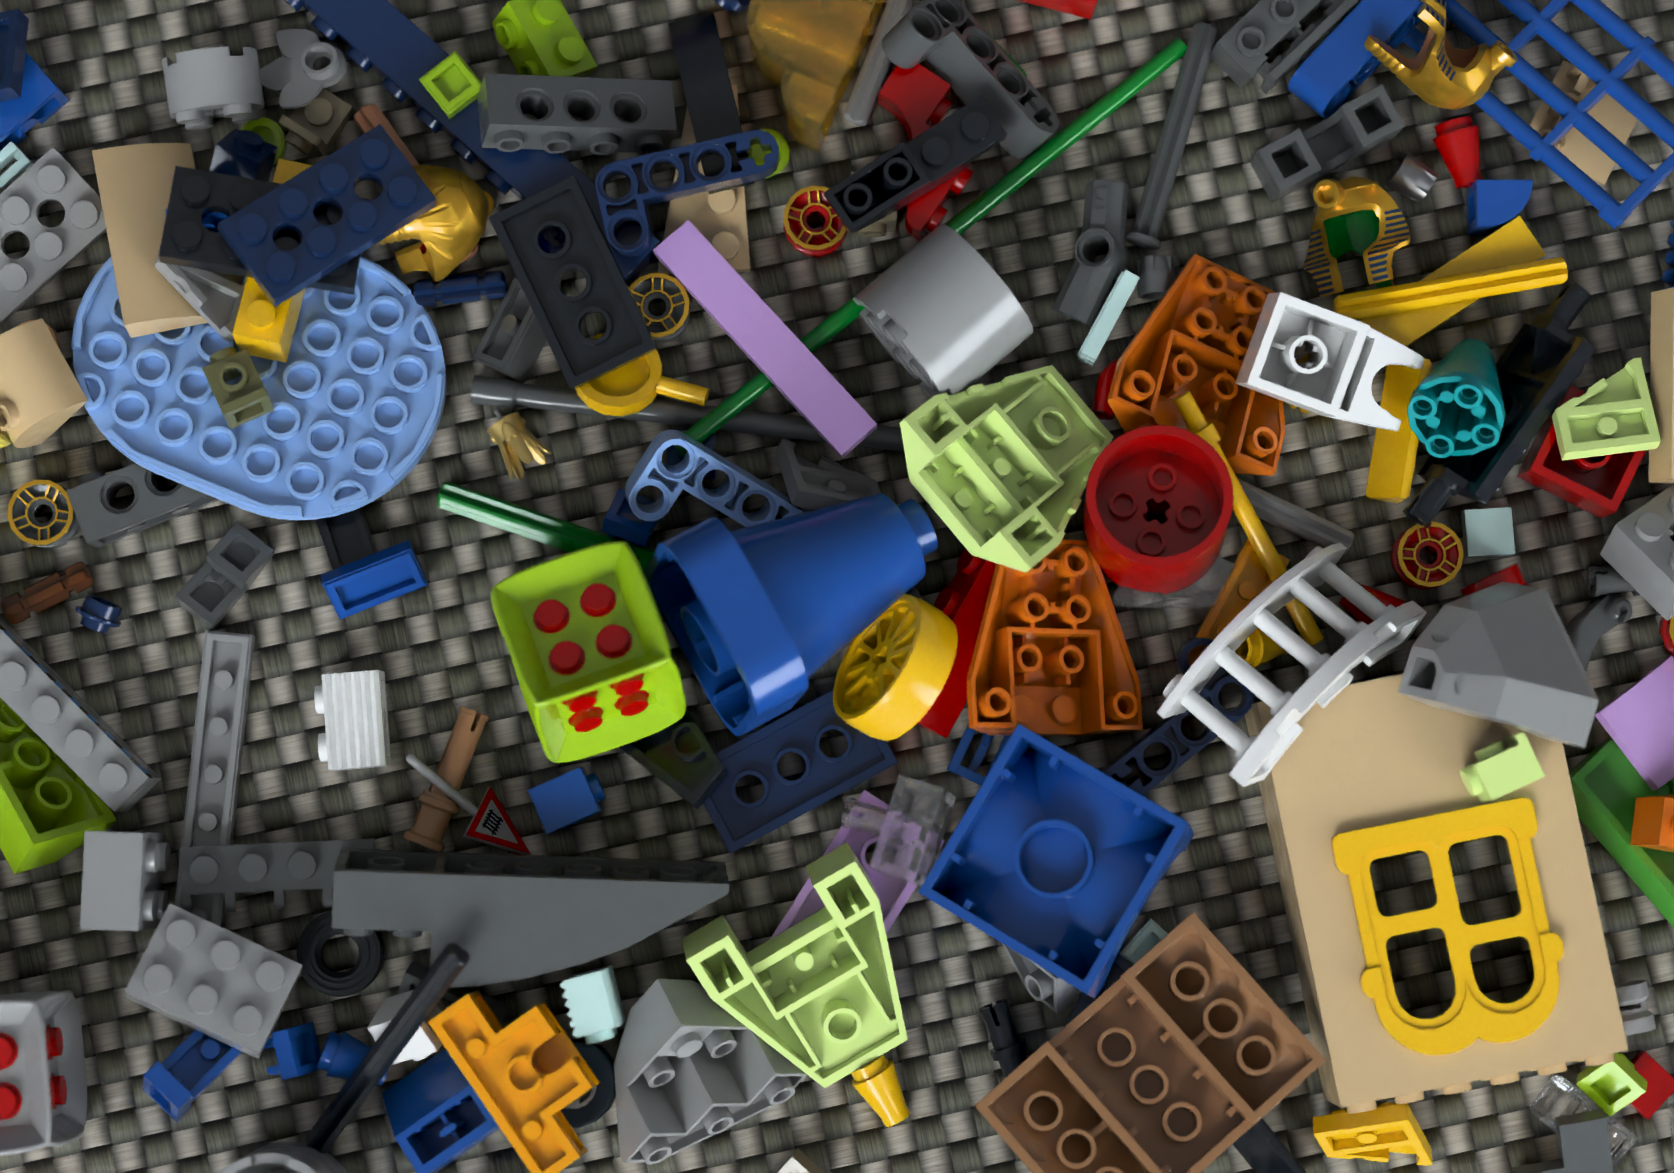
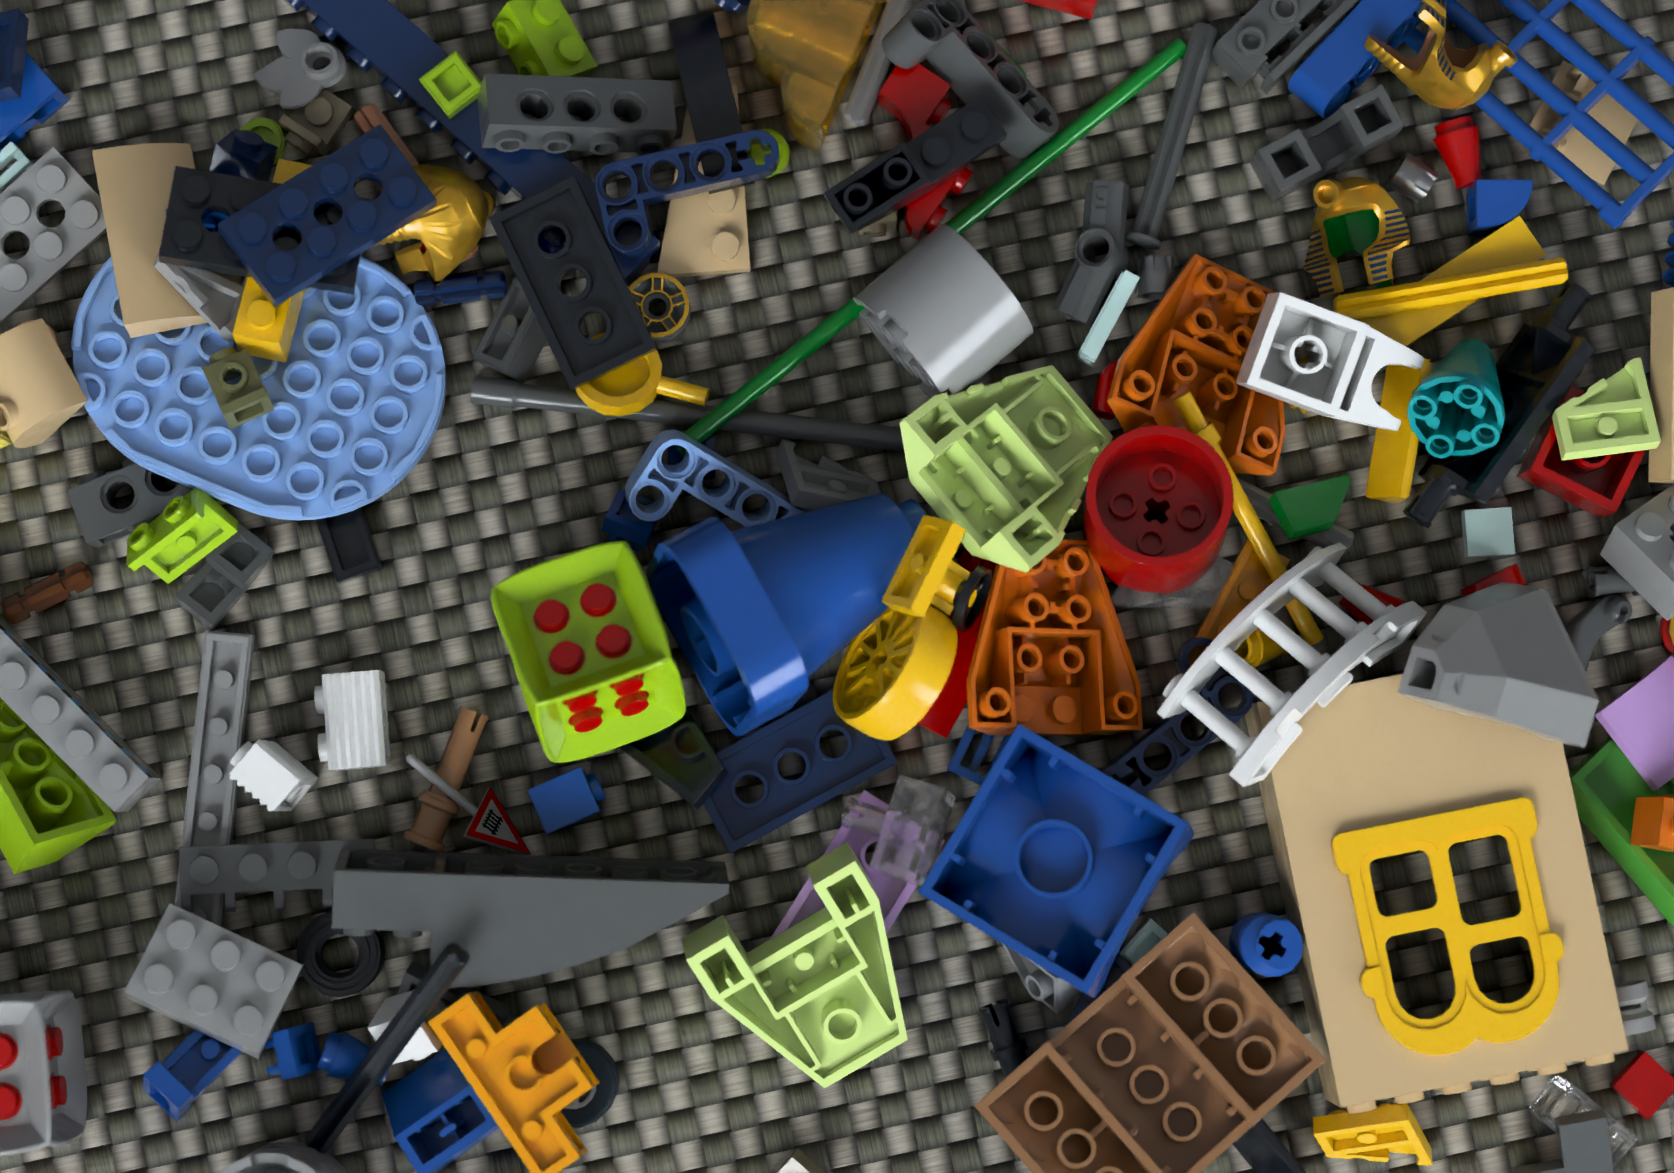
(31, 501): dark grey wheel -> none
(99, 614): dark blue plate -> none
(123, 880): light grey brick -> none
(180, 535): none -> lime bracket
(213, 85): light grey brick -> none
(271, 775): none -> white brick
(374, 579): blue tile -> none
(516, 443): pearl gold piece -> none
(527, 521): green axle -> none
(594, 1004): light aqua brick -> none
(690, 1072): light grey brick -> none
(765, 339): lavender tile -> none
(797, 231): red wheel -> none
(881, 1090): yellow cone -> none
(932, 577): none -> yellow piece
(1279, 932): none -> blue piece
(1310, 506): none -> green tile
(1439, 541): red wheel -> none
(1501, 768): yellowish green brick -> none
(1612, 1084): lime tile -> none

